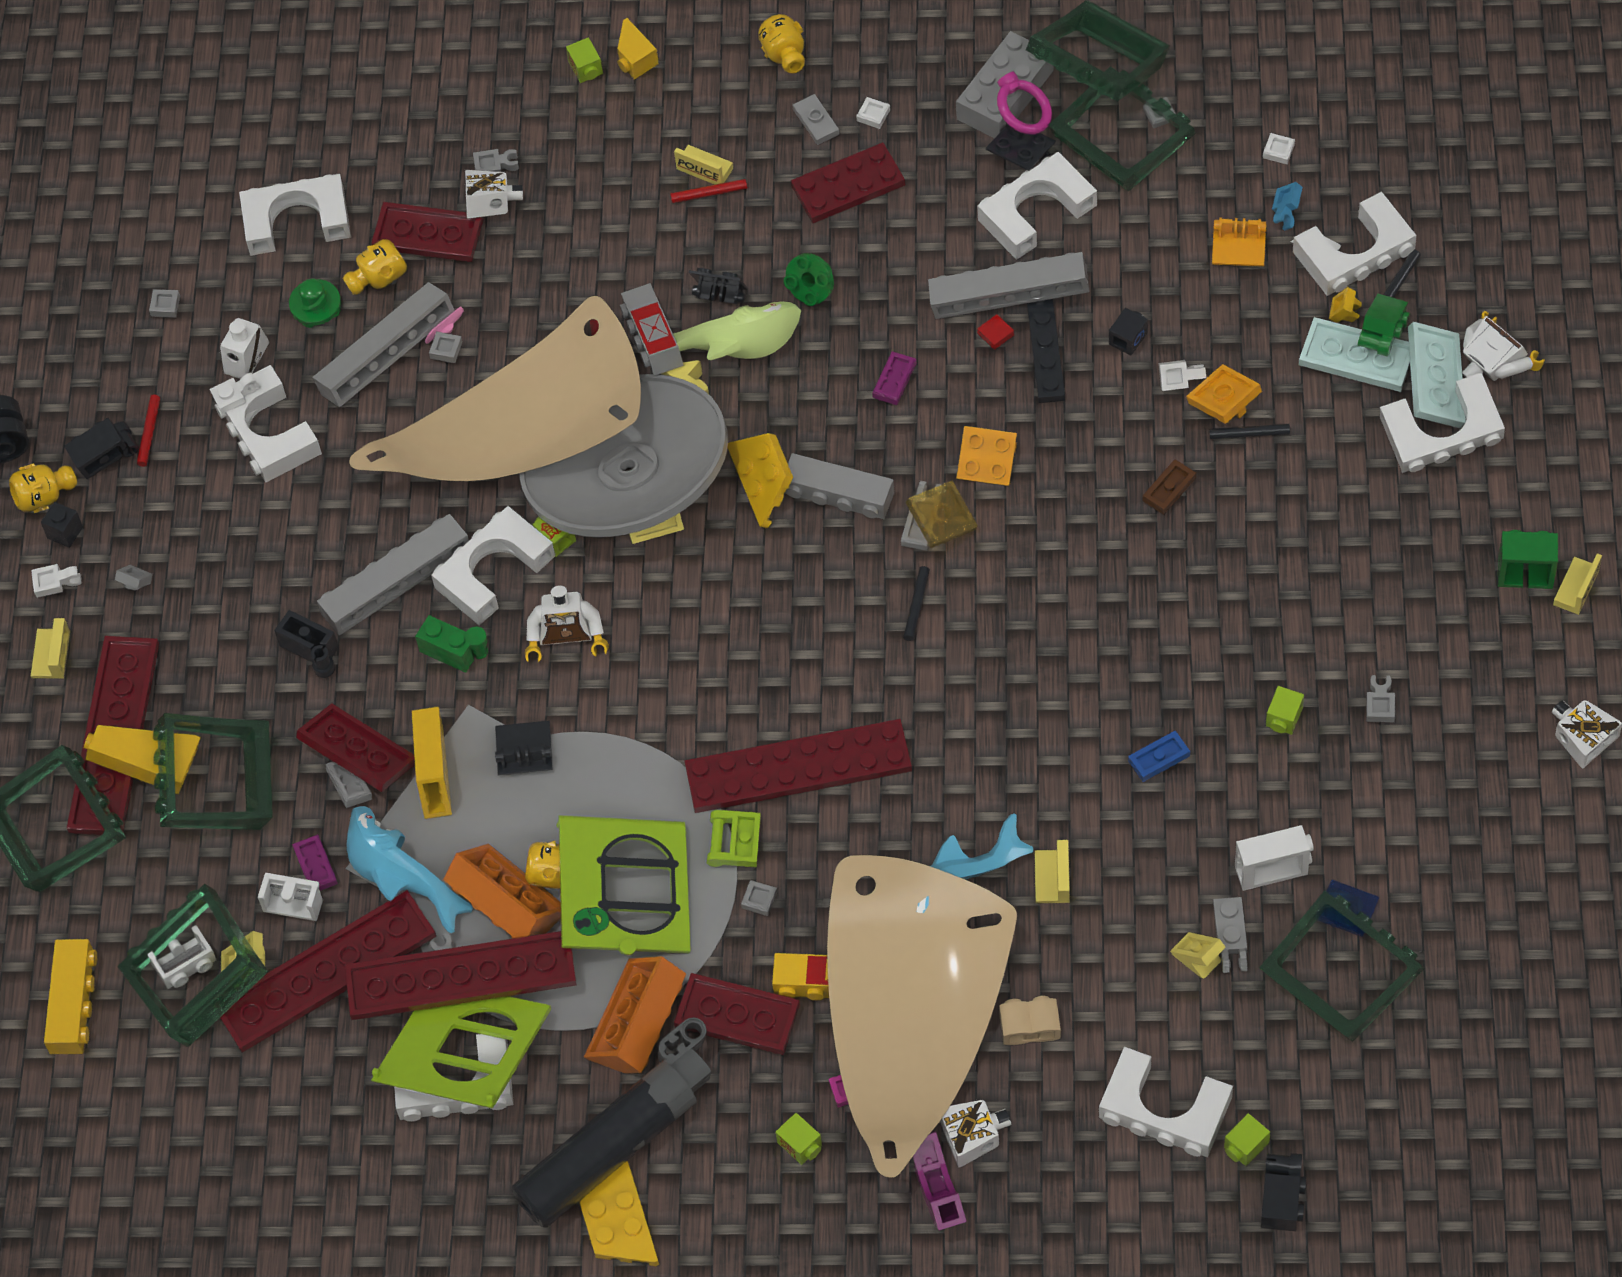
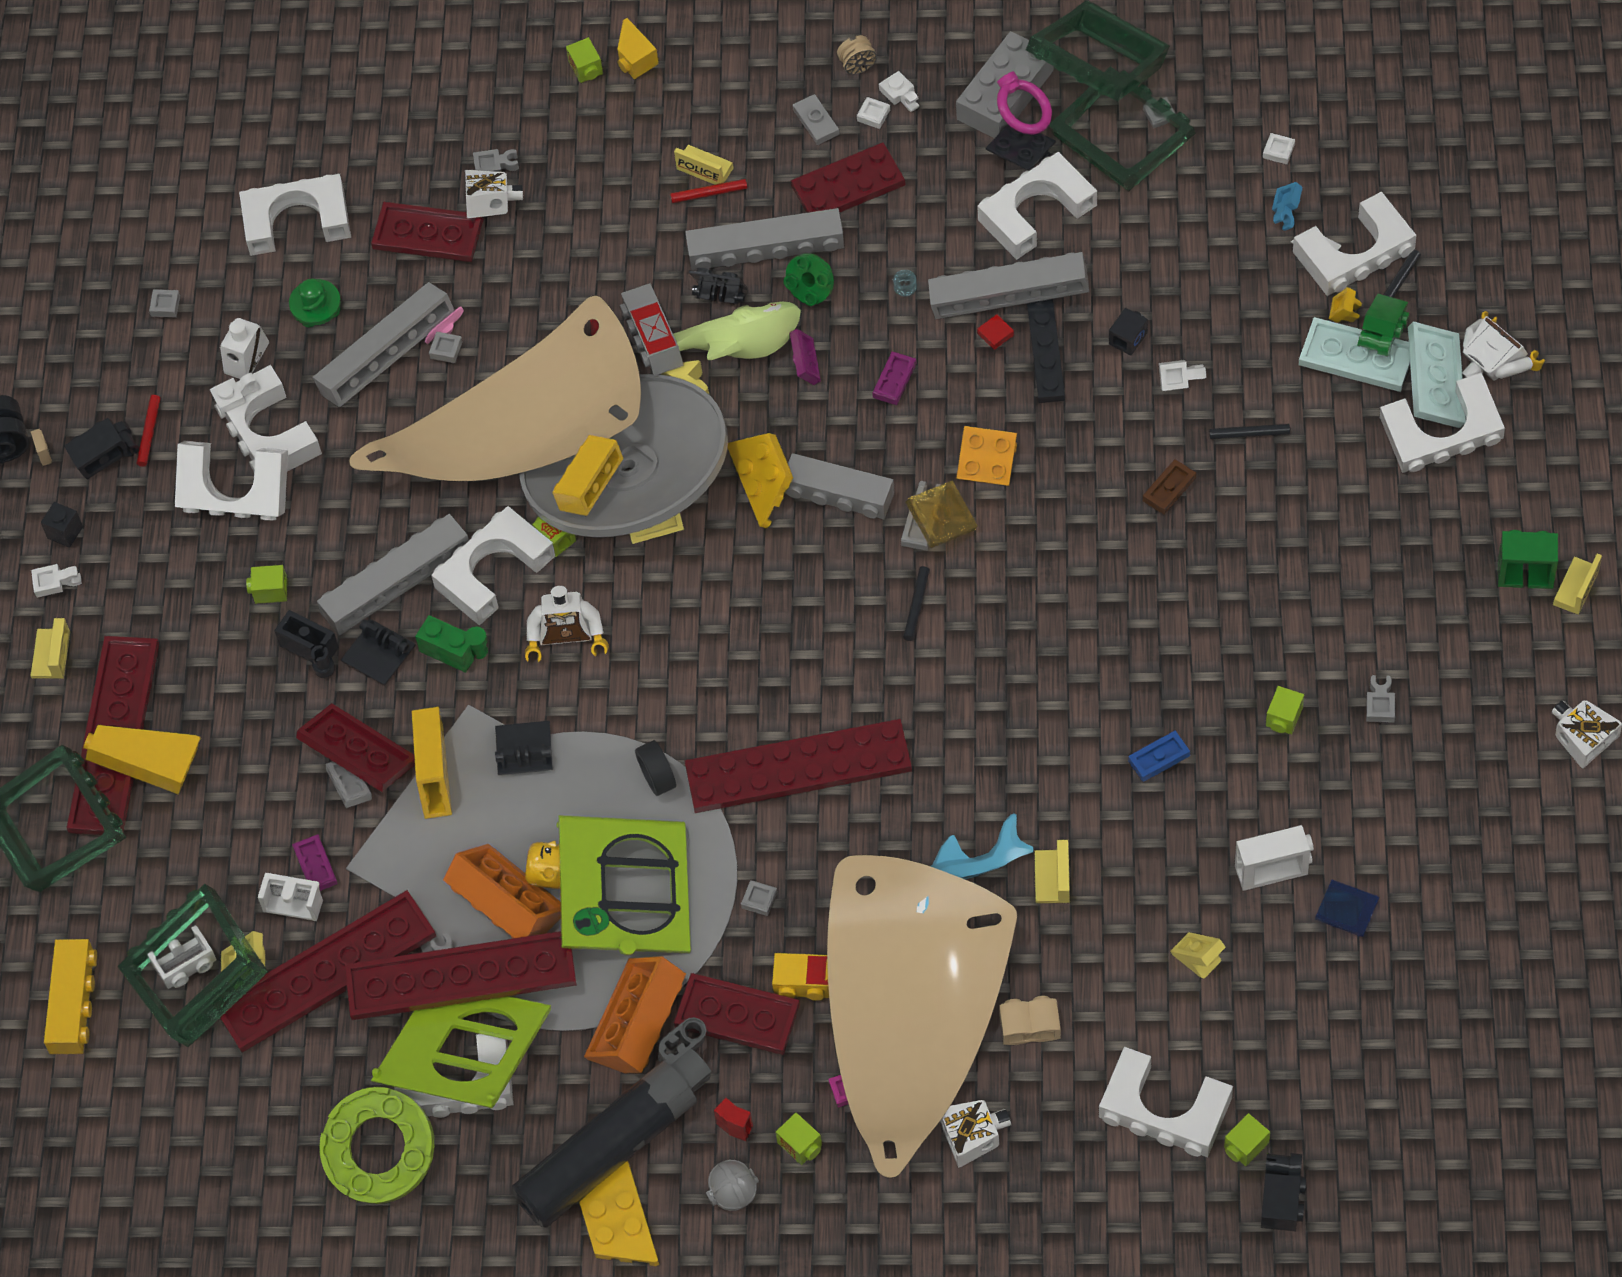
(38, 486): yellow piece -> none
(41, 447): none -> tan tile
(133, 577): light grey plate -> none
(197, 491): none -> white arch
(256, 767): clear green windscreen -> none
(268, 584): none -> lime brick
(337, 1139): none -> lime plate
(377, 266): yellow piece -> none
(377, 651): none -> black hinge
(379, 858): medium azure piece -> none
(587, 475): none -> yellow brick
(655, 768): none -> black tyre
(731, 1185): none -> light grey cap
(733, 1119): none -> red piece
(743, 838): lime plate -> none
(765, 239): none -> light grey brick
(783, 42): yellow piece -> none
(805, 357): none -> magenta plate
(856, 54): none -> tan wheel
(899, 89): none -> white plate
(907, 276): none -> clear light blue bush
(936, 1185): magenta arch -> none
(1224, 394): light orange hinge -> none
(1231, 930): light grey hinge -> none
(1239, 242): light orange hinge -> none
(1349, 1028): clear green windscreen -> none

